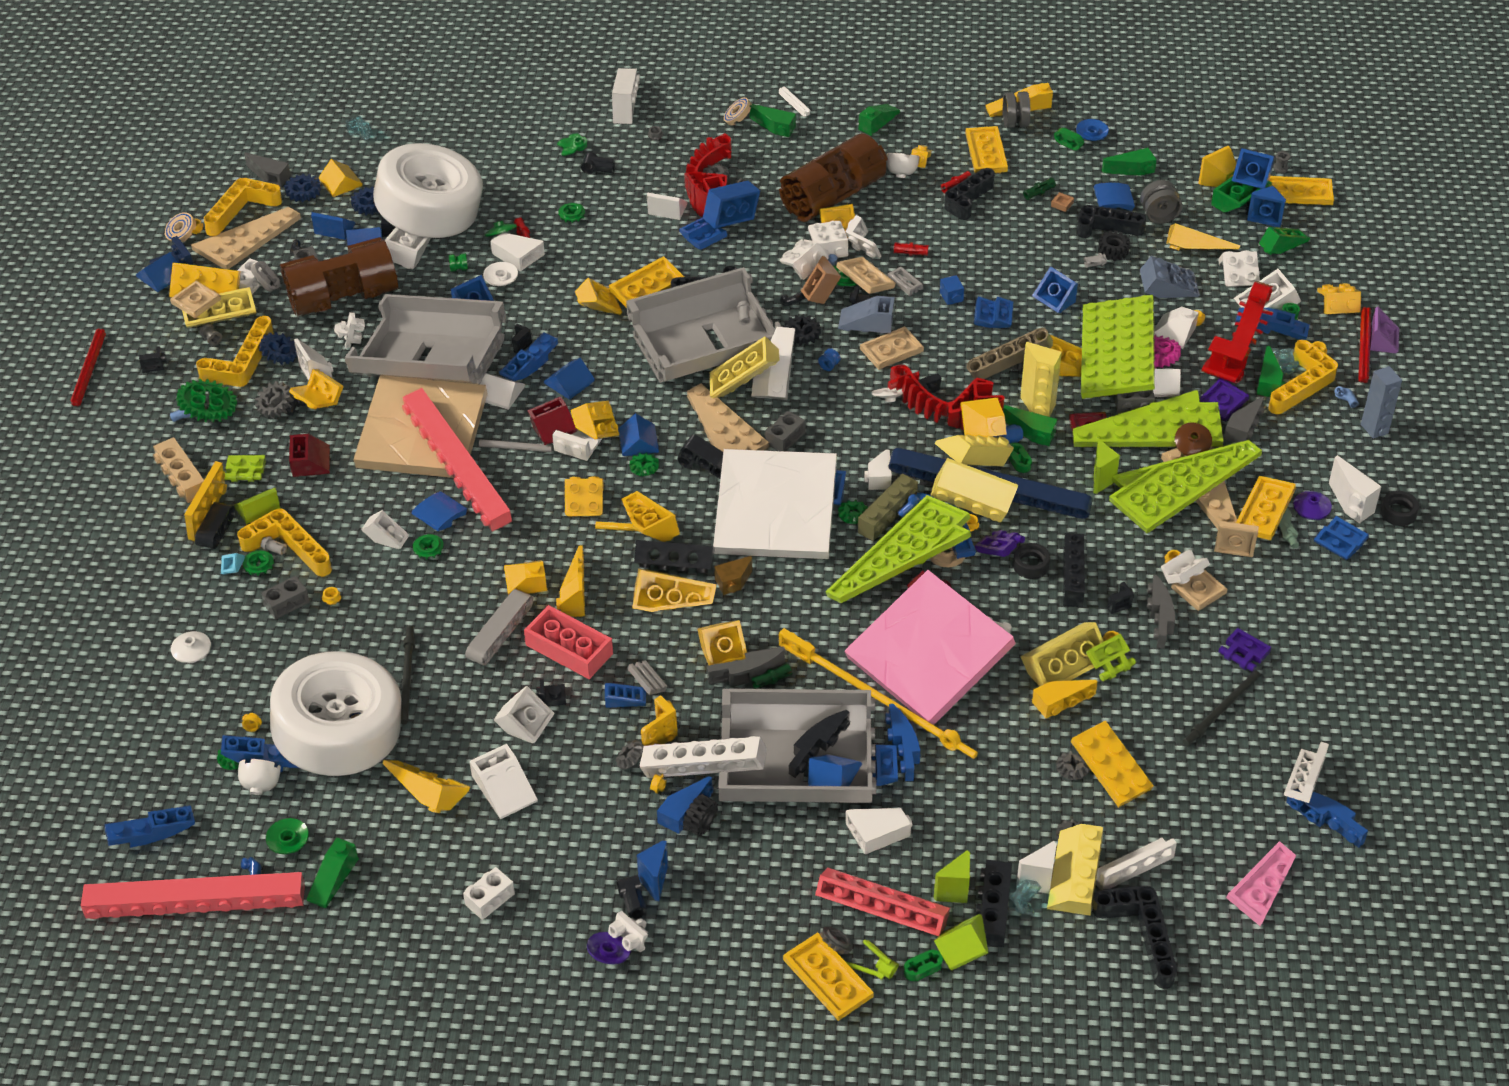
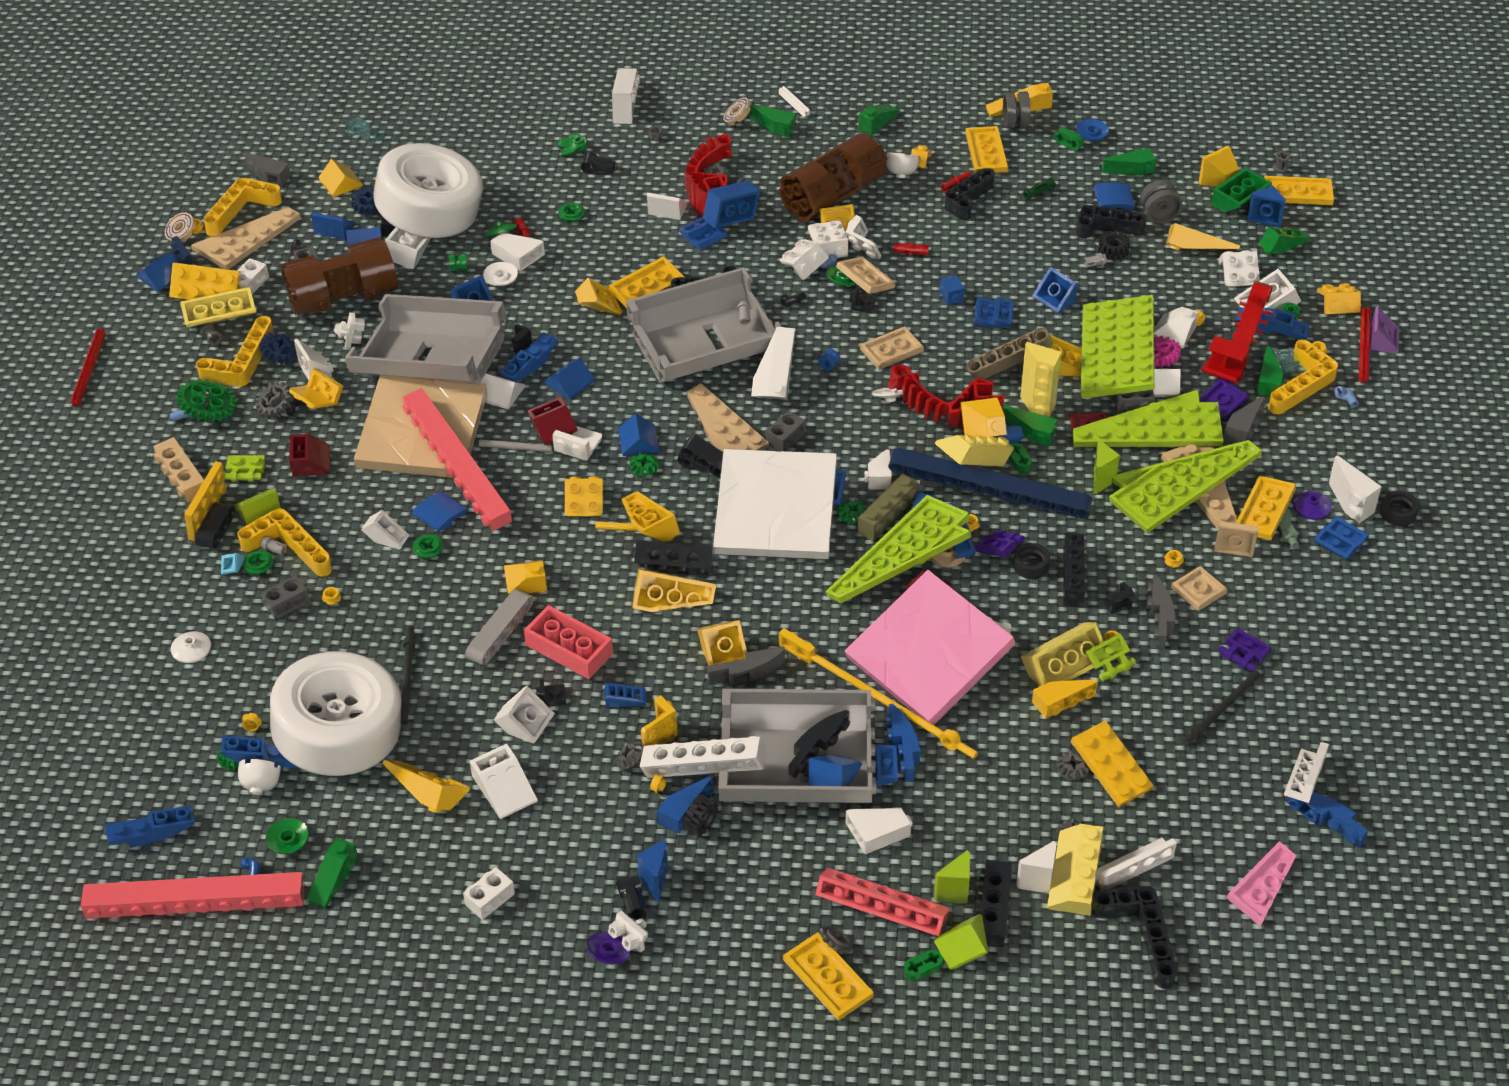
(153, 361): black bracket -> none
(195, 299): tan tile -> none
(265, 276): light grey beam -> none
(302, 187): dark blue gear -> none
(572, 590): yellow wedge -> none
(595, 420): yellow slope -> none
(648, 676): light grey tile -> none
(733, 574): pearl gold slope -> none
(743, 367): light yellow slope -> none
(771, 676): dark green pin -> none
(805, 329): black gear -> none
(821, 282): medium nougat slope -> none
(869, 315): sand blue slope -> none
(885, 965): lime plant -> none
(902, 282): light grey tile -> none
(913, 500): blue arm -> none
(931, 383): black bracket -> none
(974, 490): light yellow slope -> none
(1025, 892): clear light blue bracket -> none
(1062, 202): medium nougat plate -> none
(1168, 279): sand blue slope -> none
(1183, 567): white bracket -> none
(1191, 446): reddish brown dish -> none
(1253, 168): blue slope -> none
(1381, 402): sand blue brick -> none

